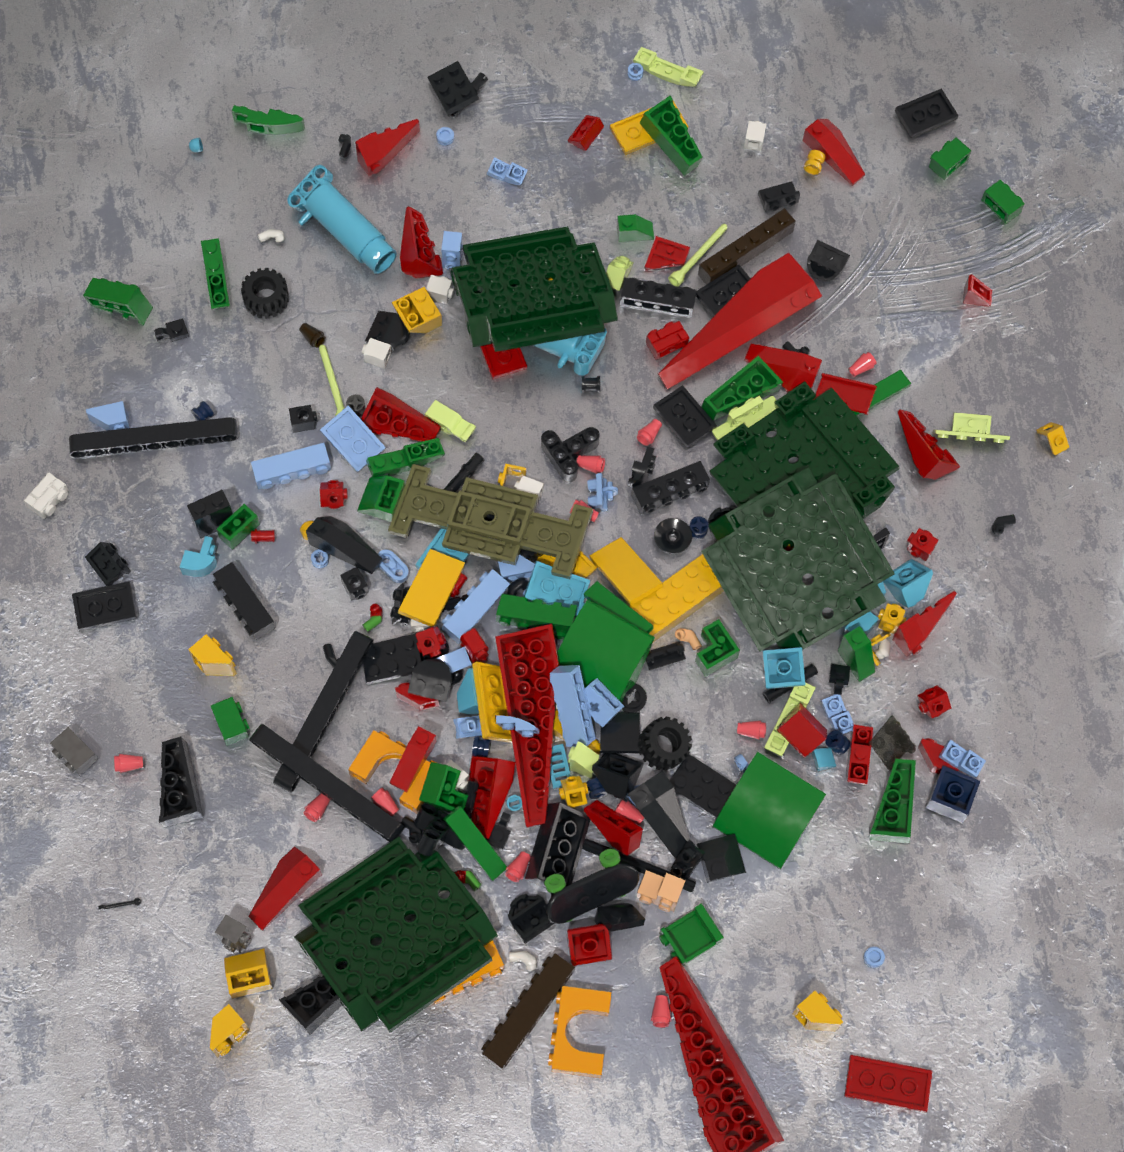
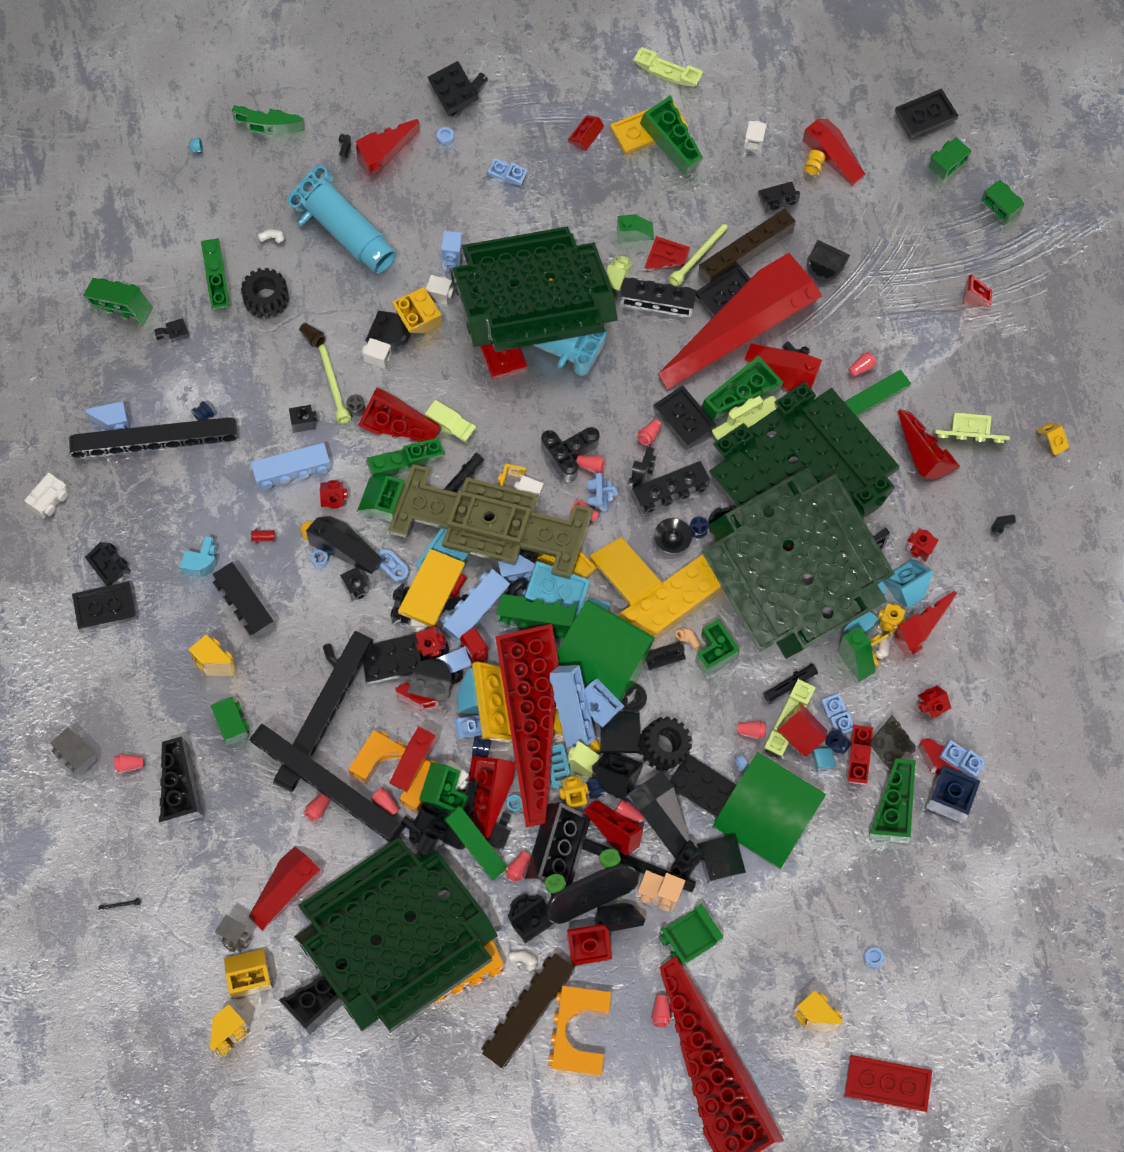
(209, 513): black brick -> none
(238, 526): green brick -> none
(352, 438): light blue plate -> none
(375, 617): arm -> none
(417, 250): red wedge -> none
(468, 877): bright green arm -> none
(522, 727): light blue slope -> none
(590, 384): black bush -> none
(603, 597): green tile -> none
(635, 66): light blue bush -> none
(667, 339): red brick -> none
(784, 668): medium azure slope -> none
(839, 676): black plate -> none
(854, 393): red door -> none

